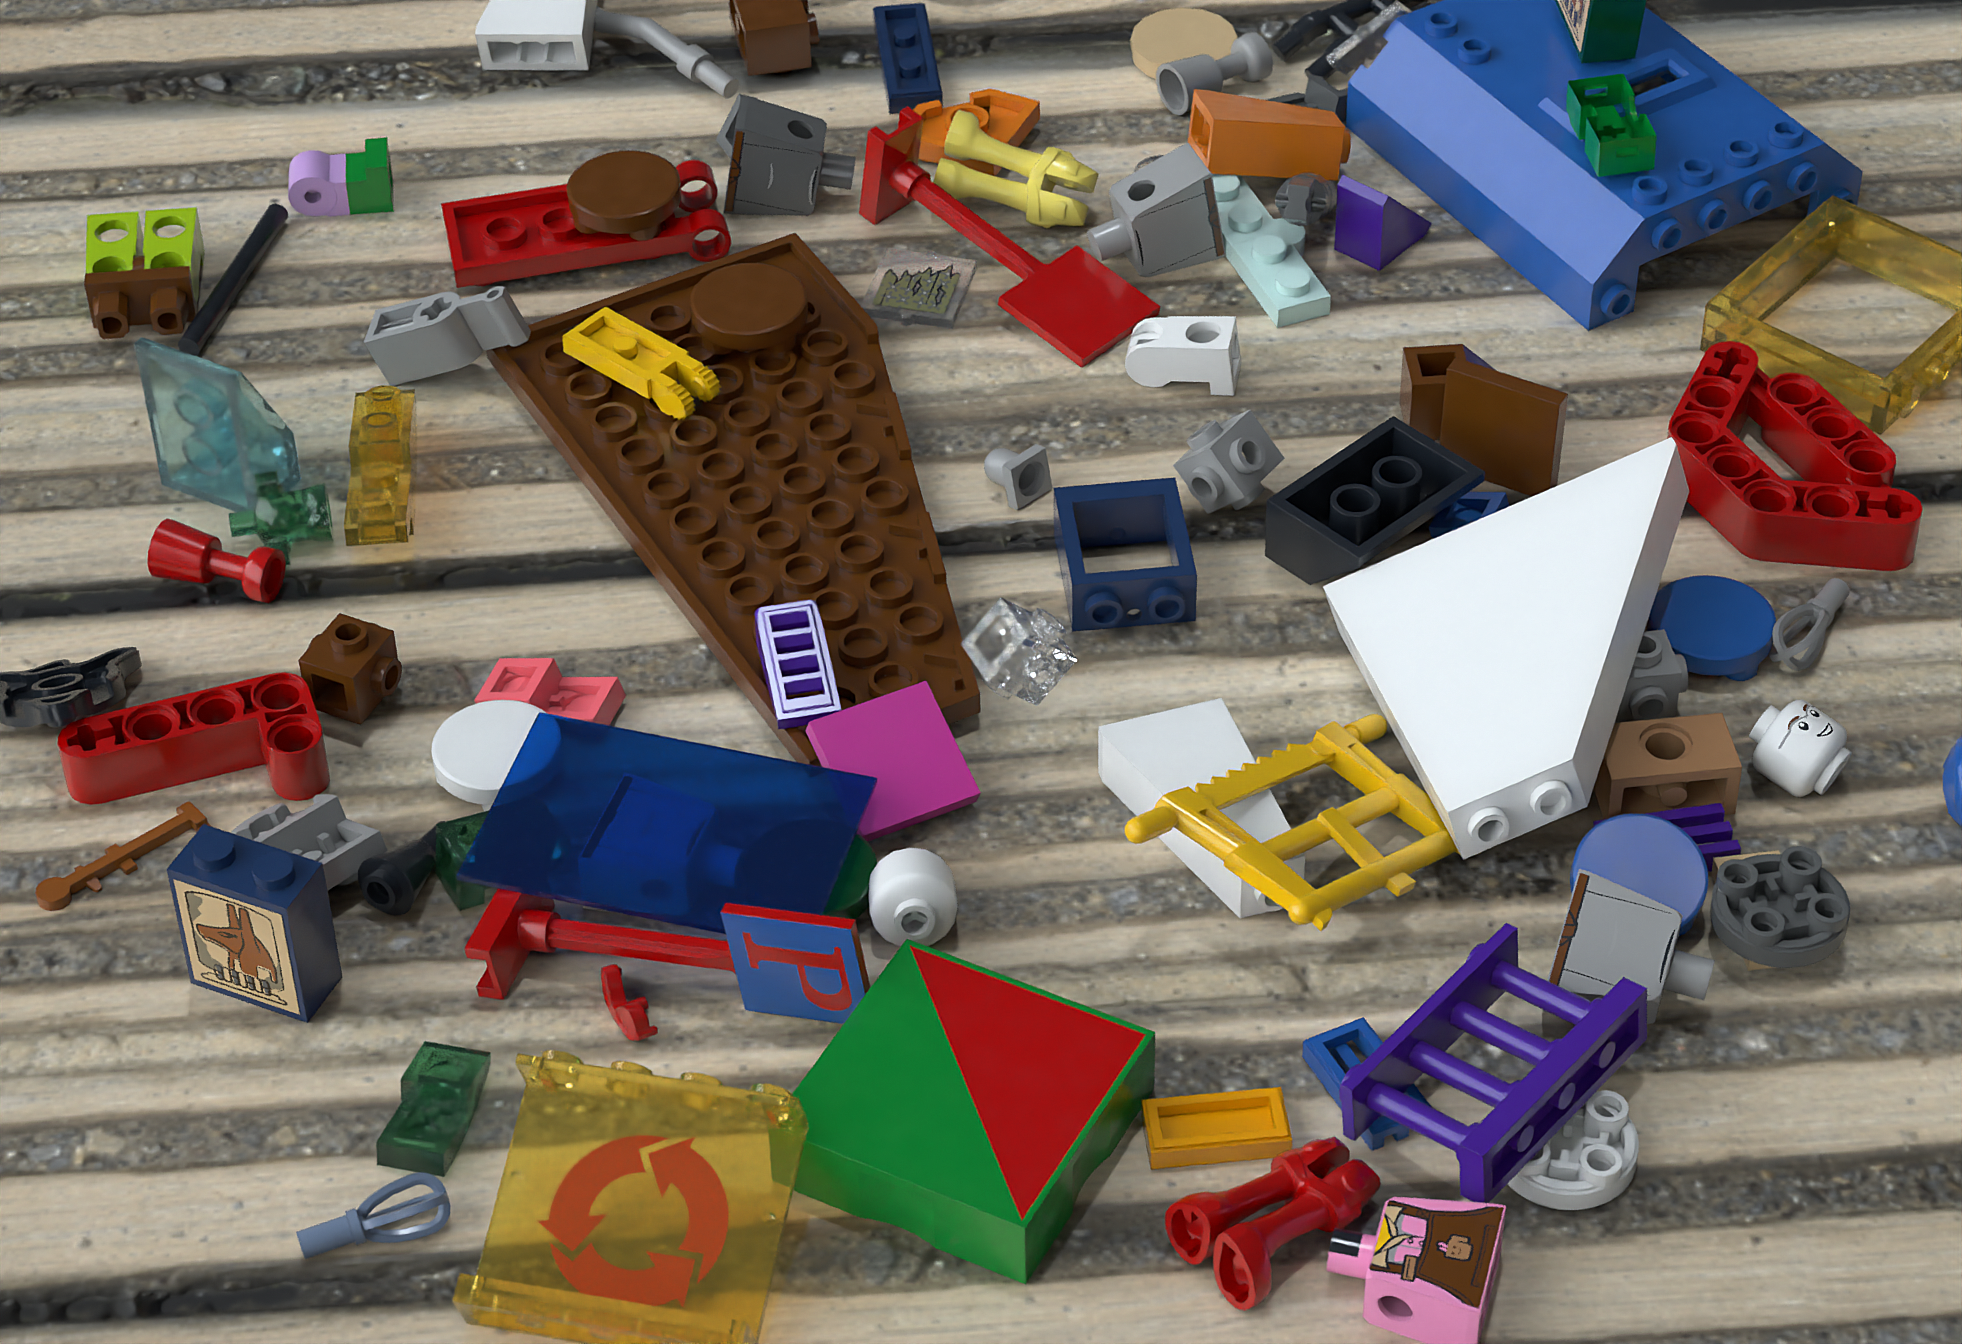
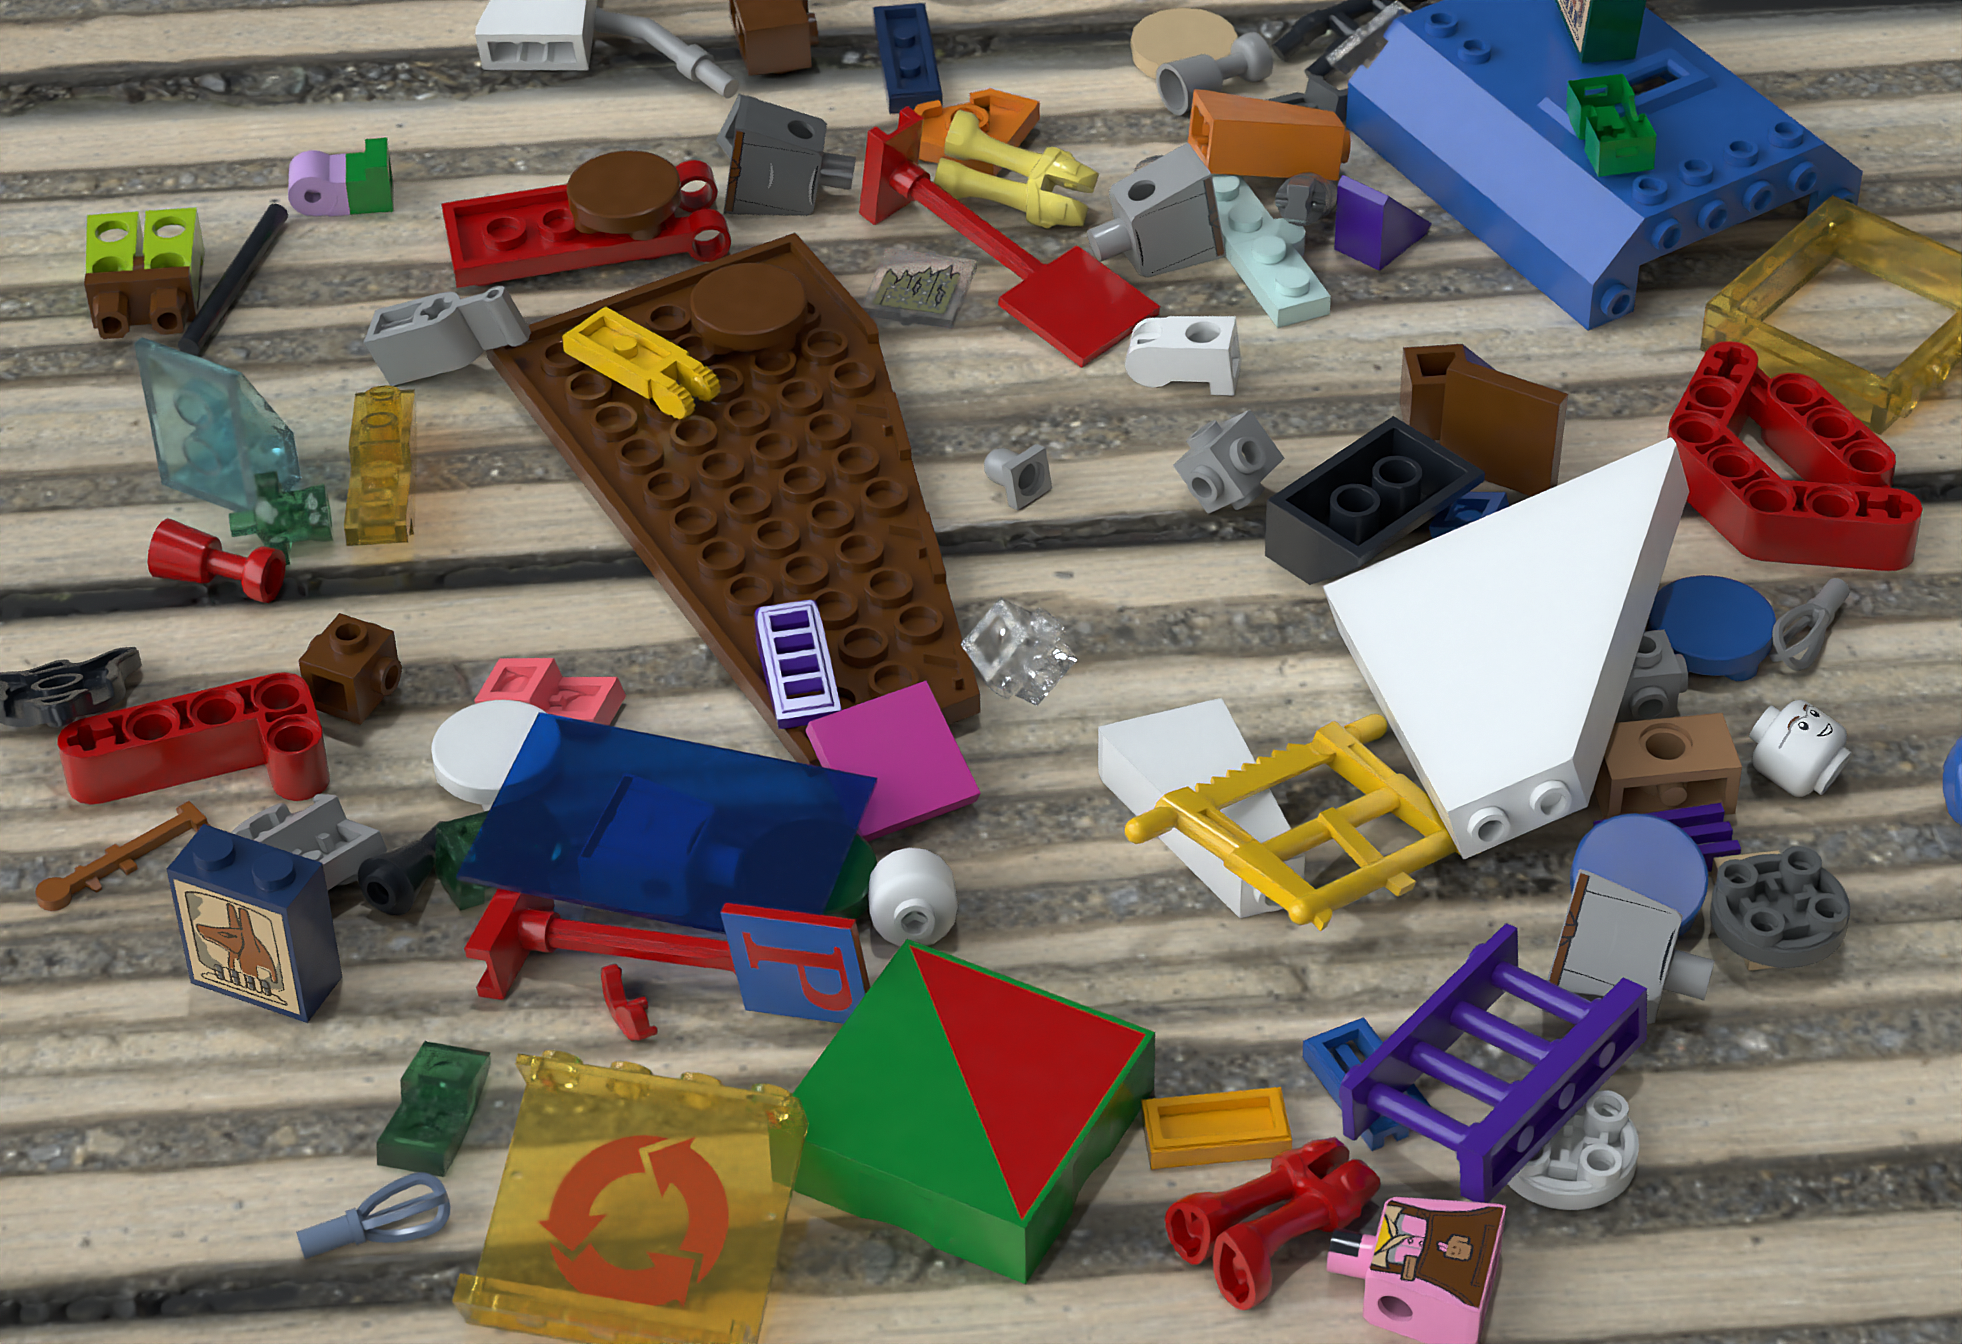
(1117, 516): dark blue window -> none

